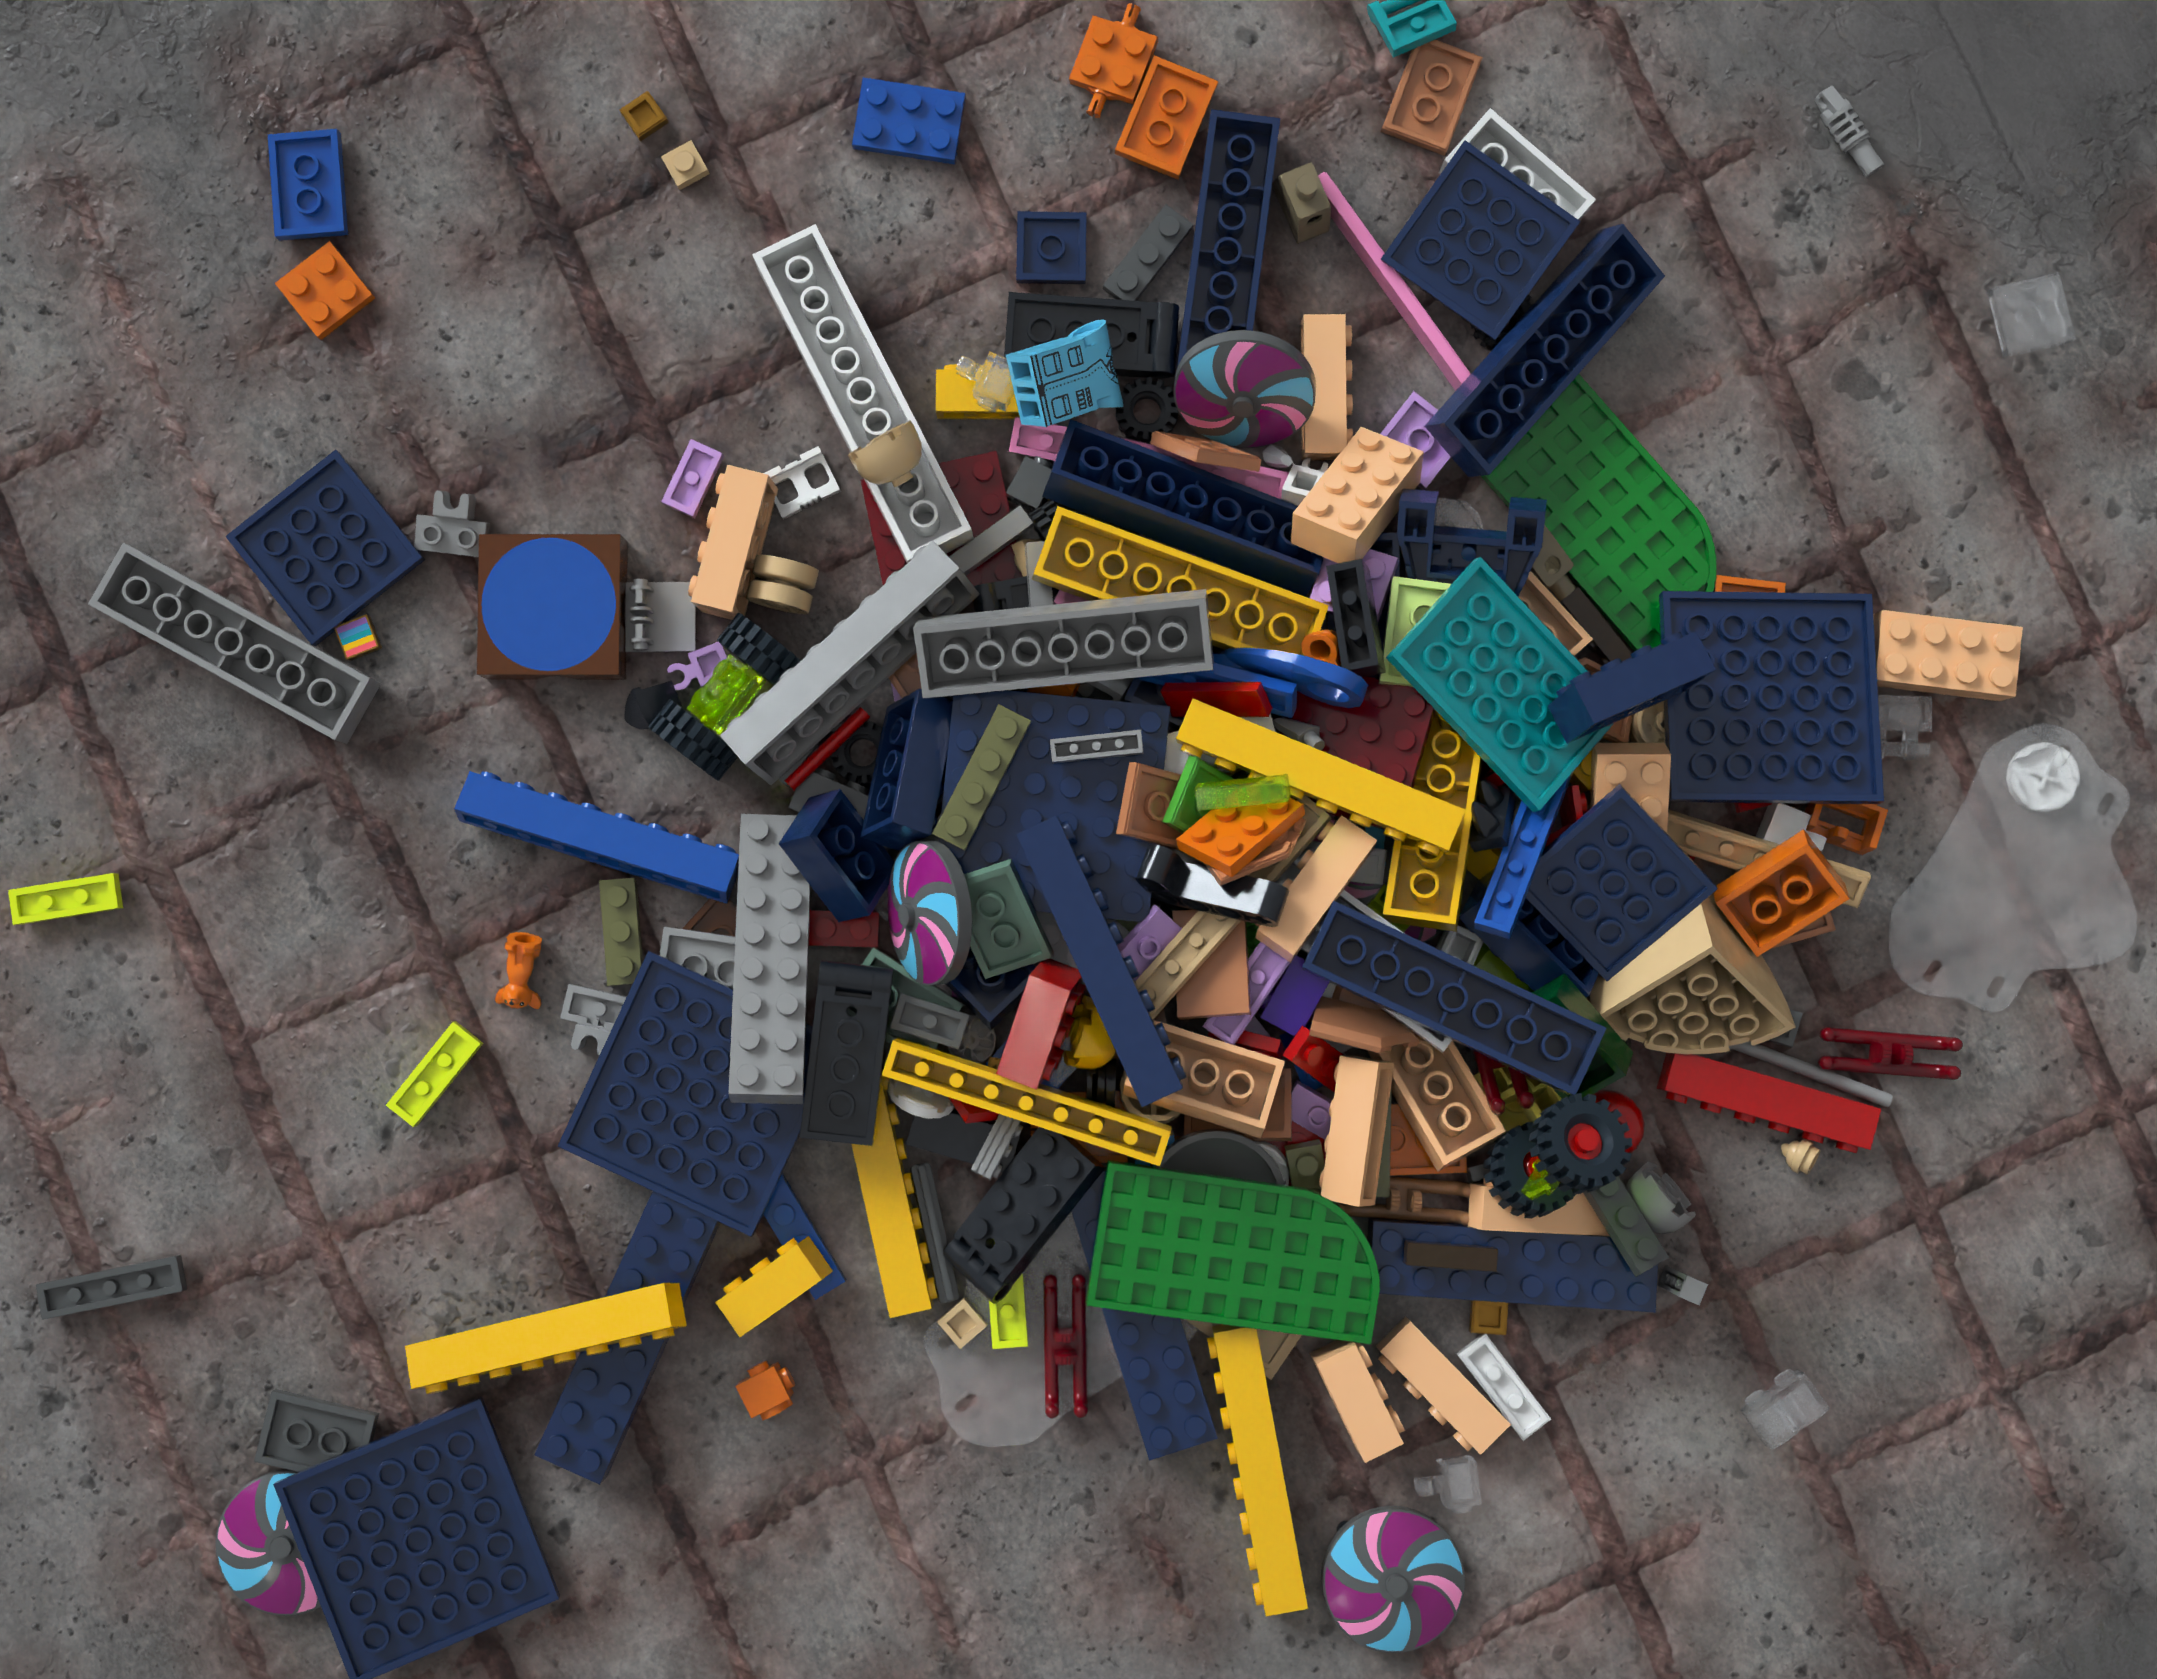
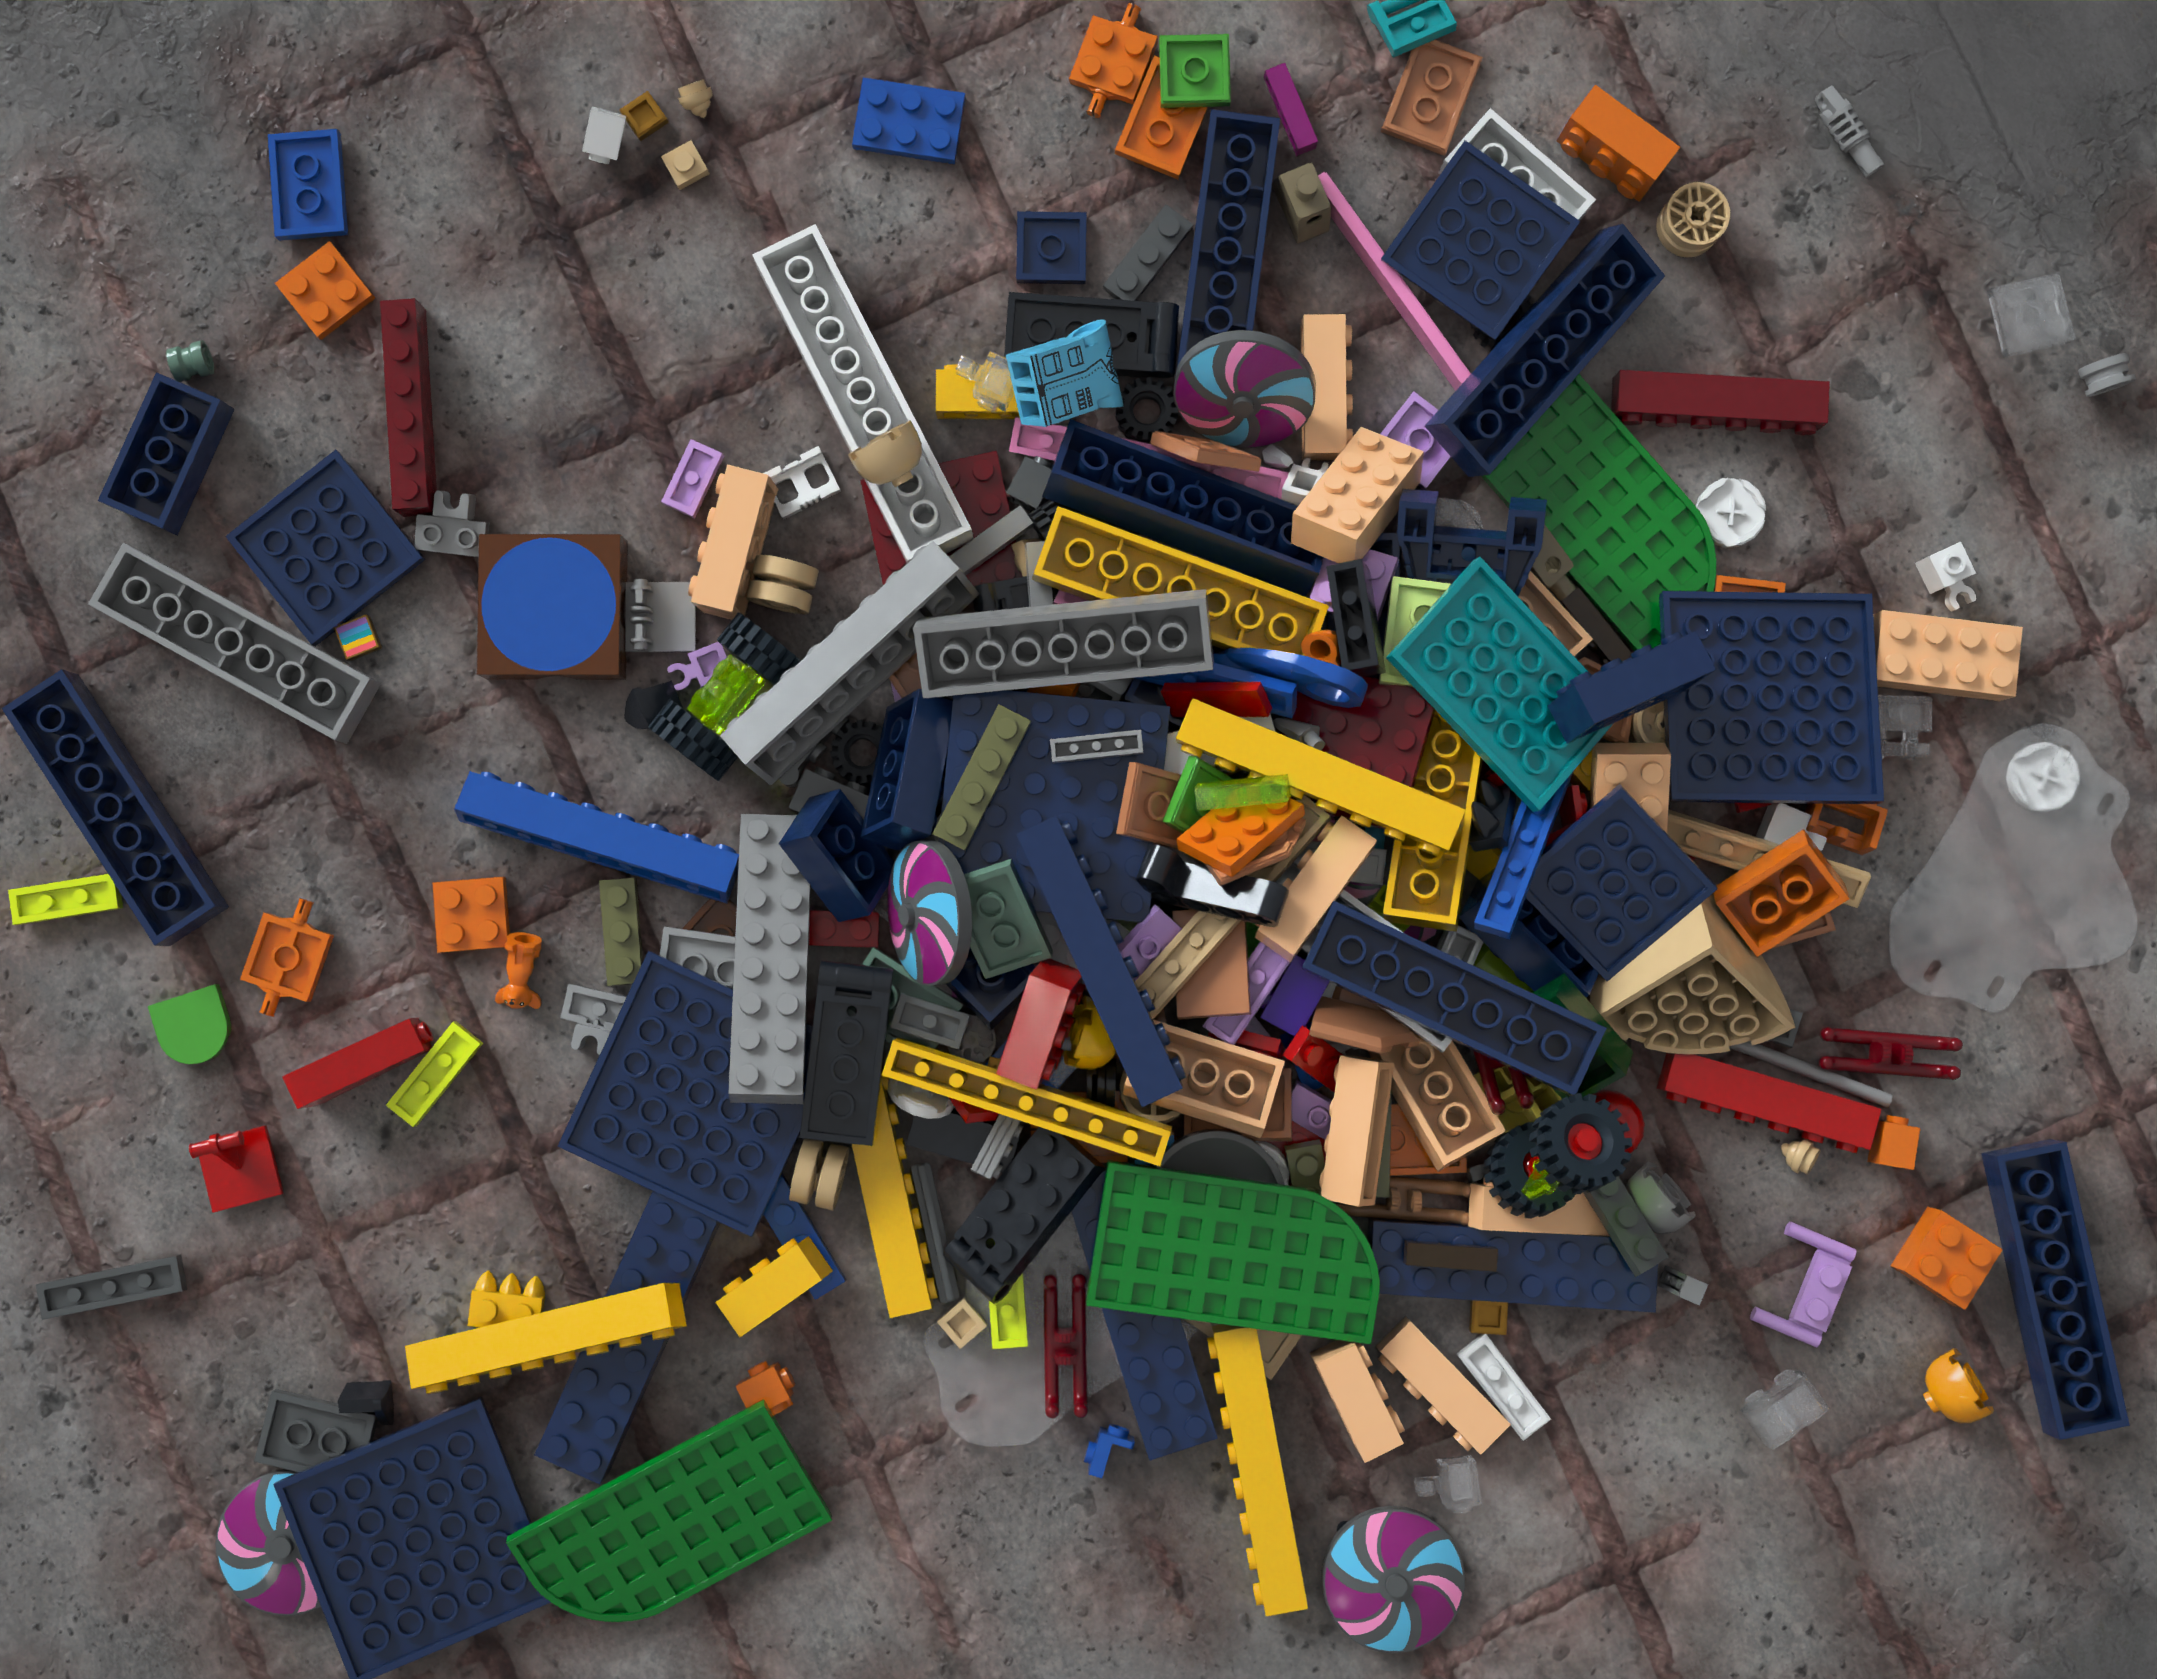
(115, 808): none -> dark blue brick
(166, 454): none -> dark blue brick
(190, 361): none -> sand green wheel
(192, 1025): none -> bright green tile
(238, 1167): none -> red plate
(287, 957): none -> orange plate
(358, 1063): none -> red slope
(369, 1397): none -> black tile
(408, 406): none -> dark red brick
(471, 914): none -> orange plate
(508, 1303): none -> yellow plate
(603, 135): none -> white brick
(674, 1523): none -> green plate
(696, 97): none -> tan plate
(819, 1174): none -> tan wheel
(825, 750): red bar -> none
(1098, 1452): none -> blue bracket
(1194, 70): none -> bright green tile
(1290, 109): none -> magenta piece
(1617, 144): none -> orange brick
(1710, 215): none -> tan wheel
(1720, 401): none -> dark red brick
(1732, 511): none -> white tile
(1819, 1289): none -> lavender plate
(1895, 1143): none -> orange brick
(1946, 571): none -> white brick
(1946, 1257): none -> orange brick
(1955, 1390): none -> light orange cylinder
(2055, 1289): none -> dark blue brick
(2106, 374): none -> light grey wheel

